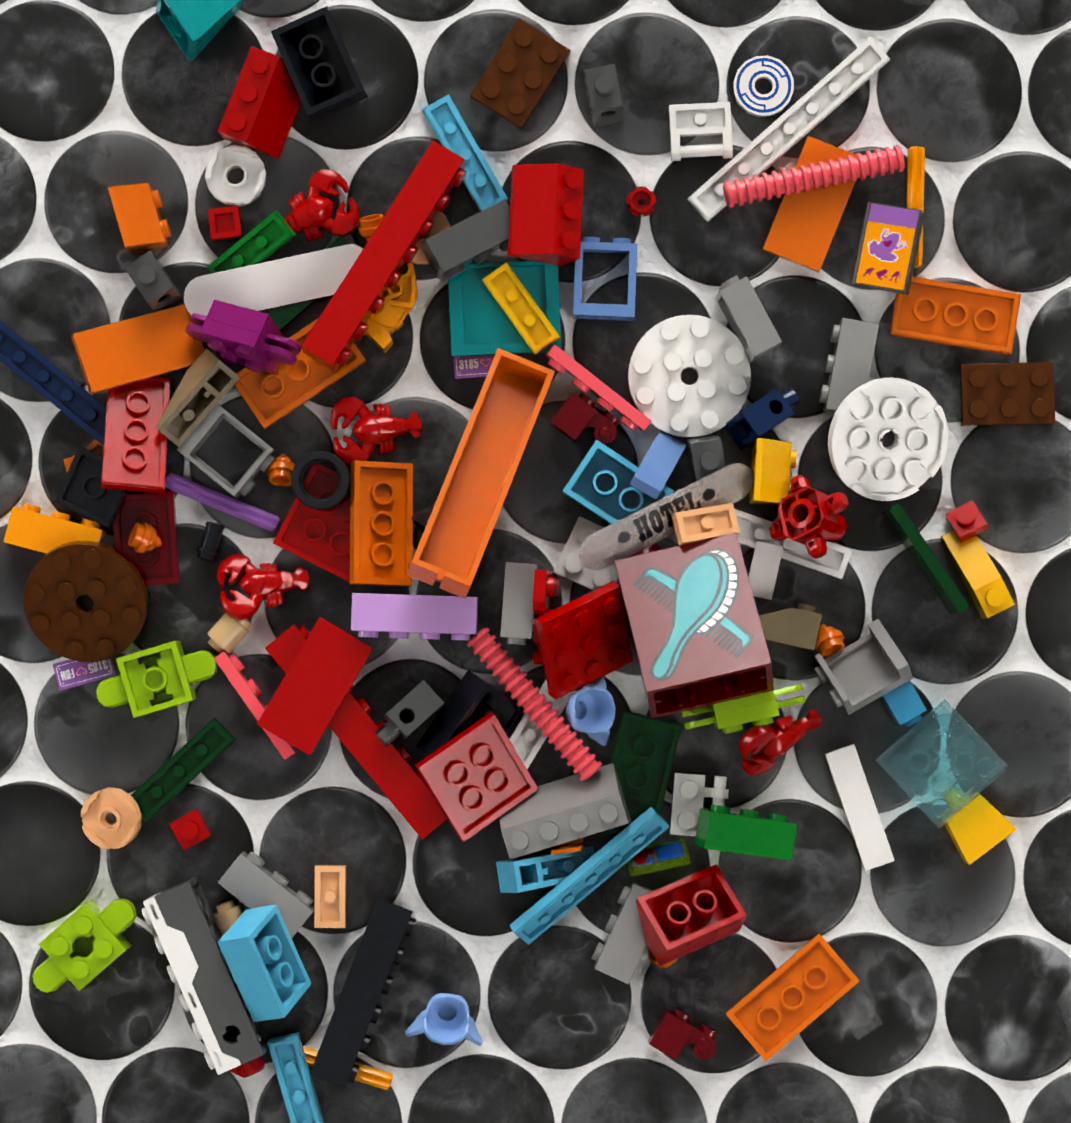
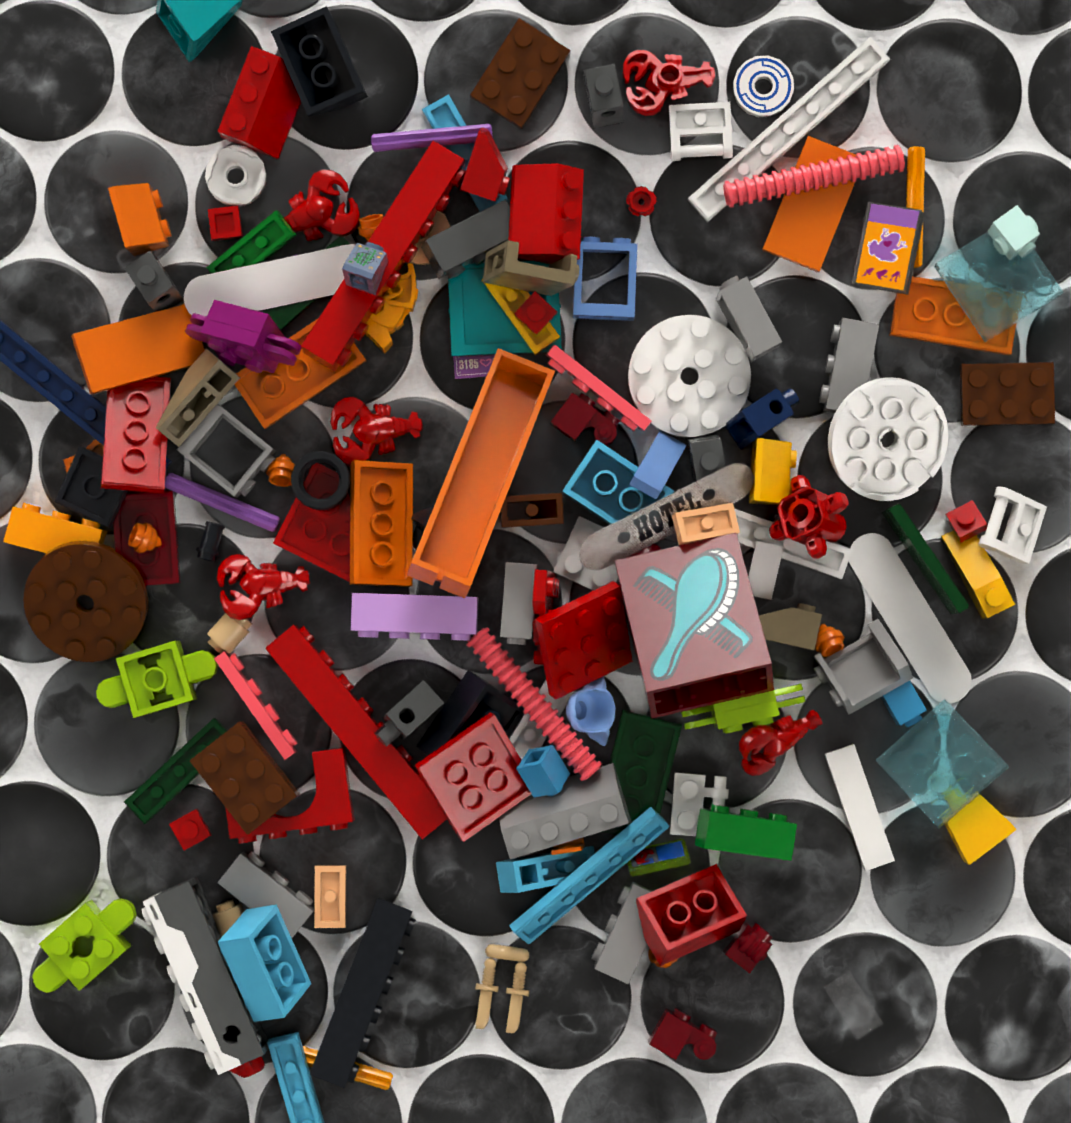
(76, 673): medium lavender sticker -> none
(97, 820): light nougat plate -> none
(244, 777): none -> reddish brown brick
(315, 686): red tile -> none
(330, 805): none -> red arch
(365, 267): none -> sand blue slope
(424, 137): none -> medium lavender axle
(446, 1021): light blue piece -> none
(486, 169): none -> red slope
(505, 270): none -> dark tan panel
(517, 992): none -> tan piece
(532, 510): none -> reddish brown slope
(535, 313): none -> red plate
(543, 771): none -> dark azure brick
(663, 80): none -> red animal
(749, 946): none -> dark red brick
(792, 997): orange plate -> none
(910, 618): none -> white sticker
(996, 289): none -> clear light blue plate
(1014, 233): none -> light aqua brick
(1021, 527): none -> white plate

